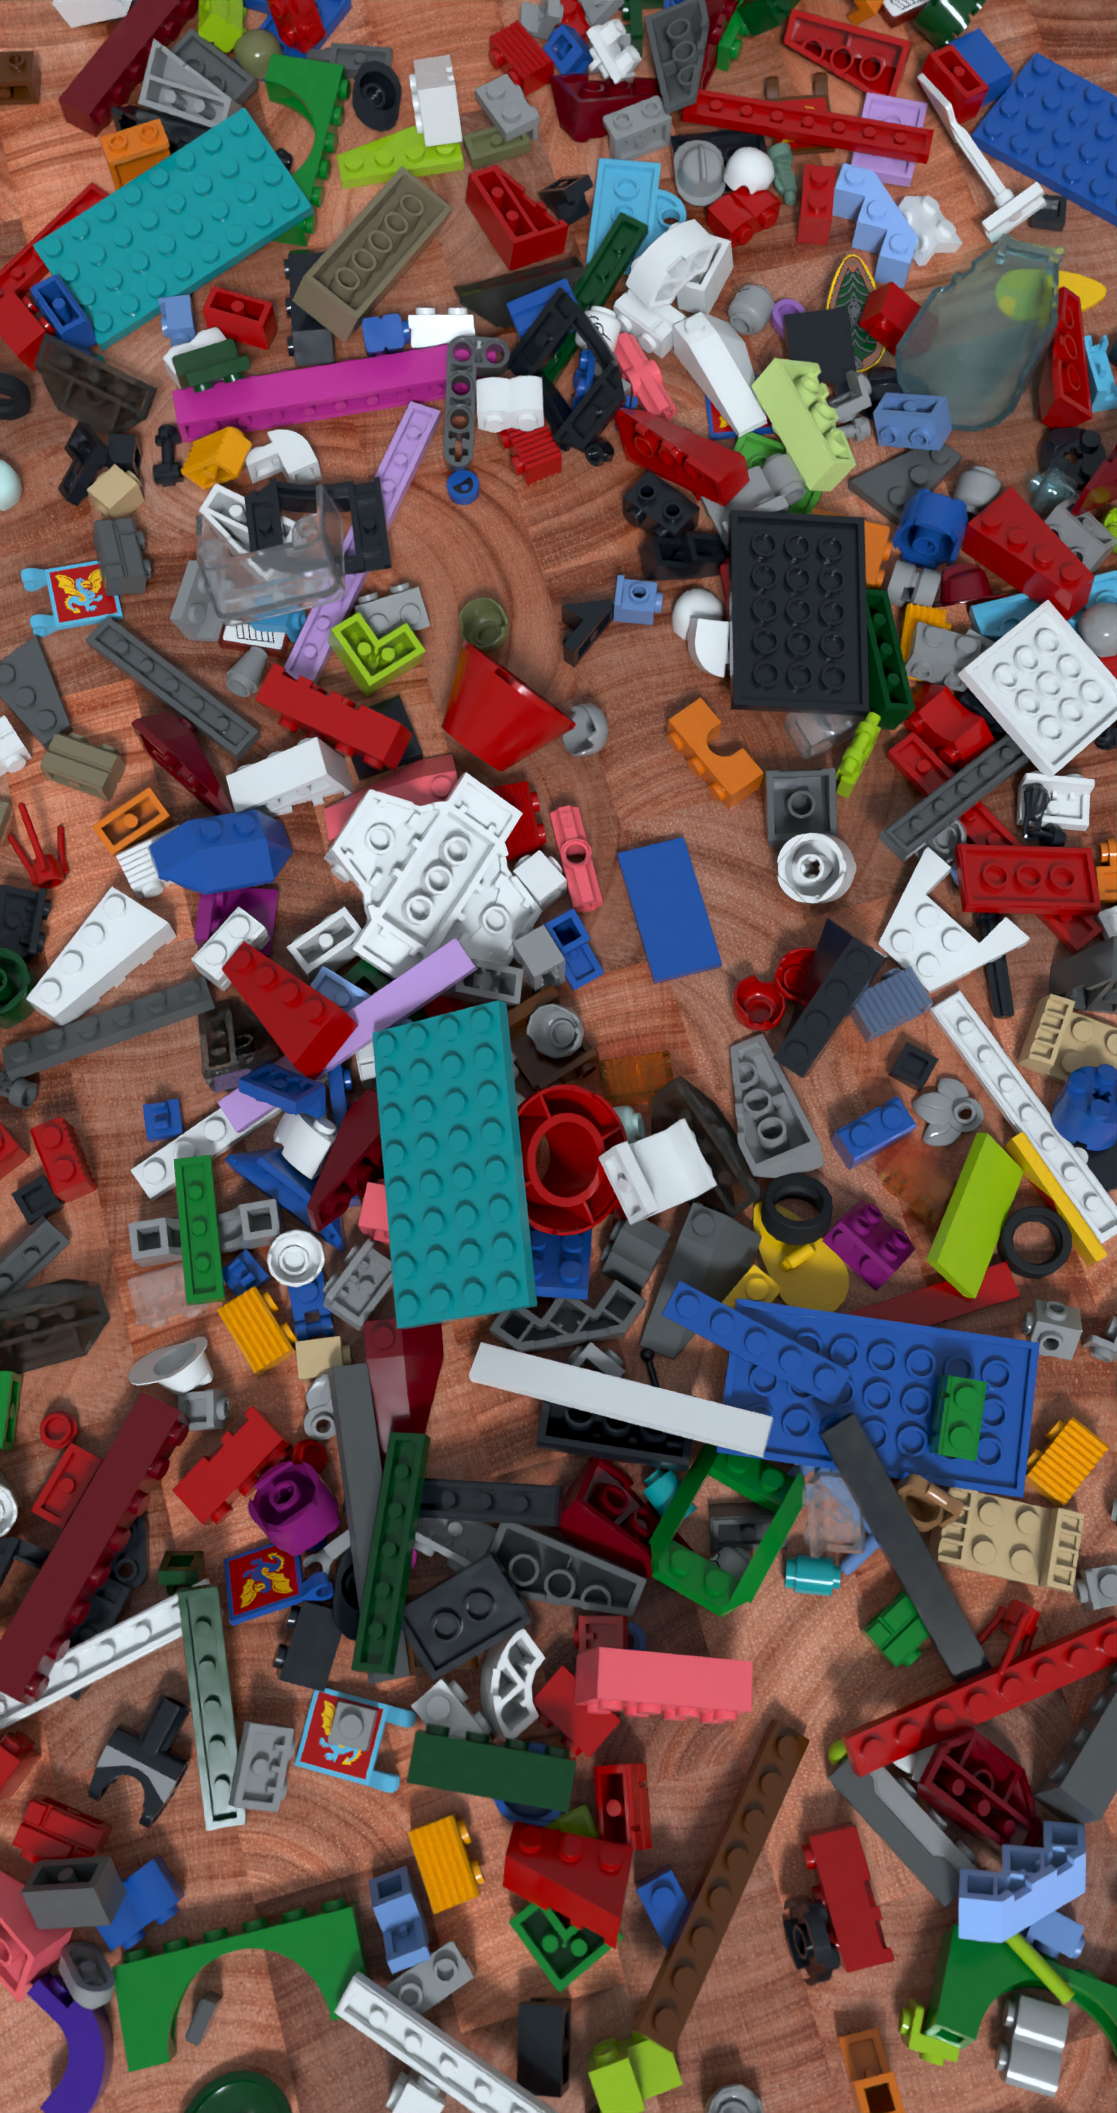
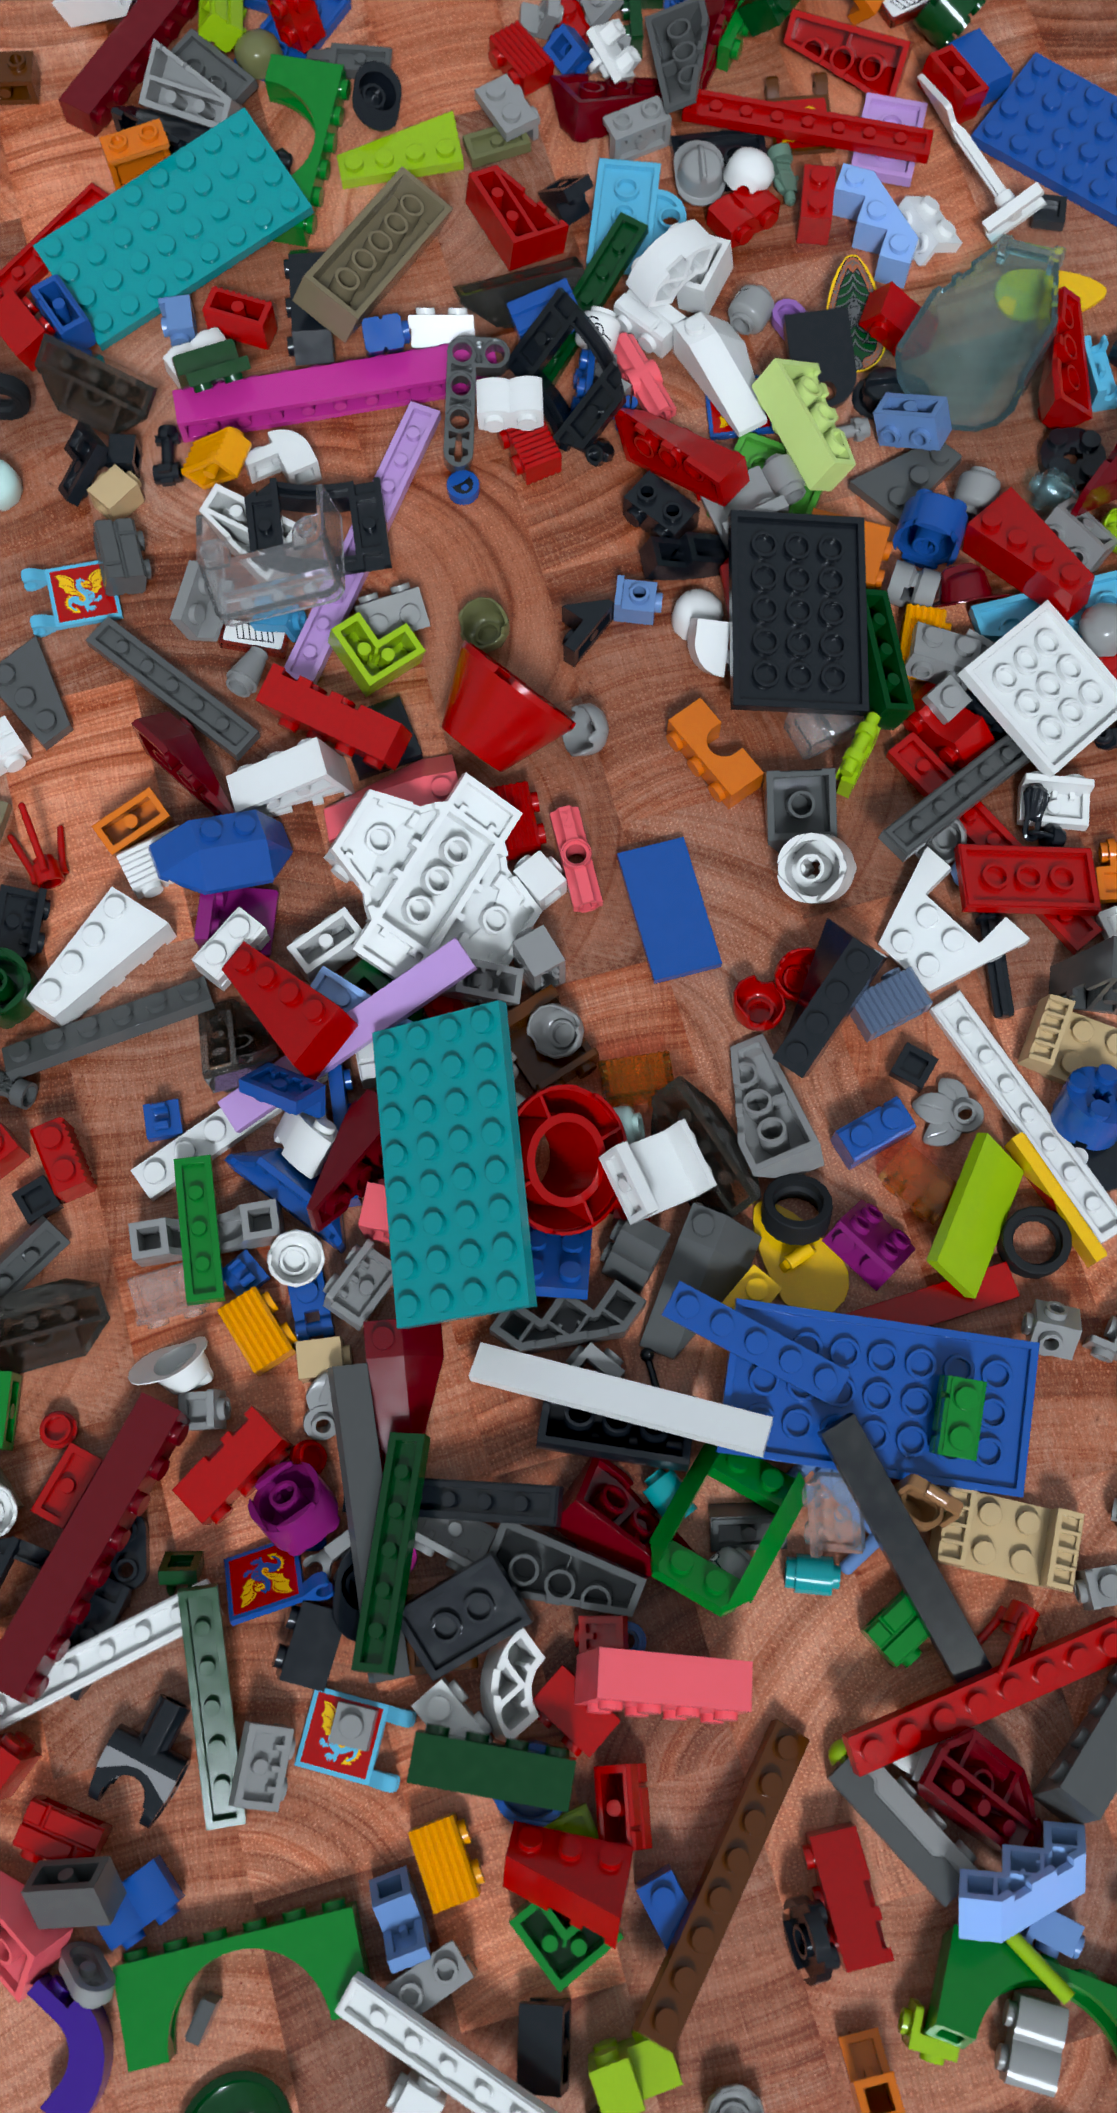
(83, 765): dark tan brick -> none
(435, 101): white wedge -> none
(572, 941): blue brick -> none
(853, 401): light grey bracket -> none
(946, 699): none -> light grey plate
(1063, 1460): light orange brick -> none

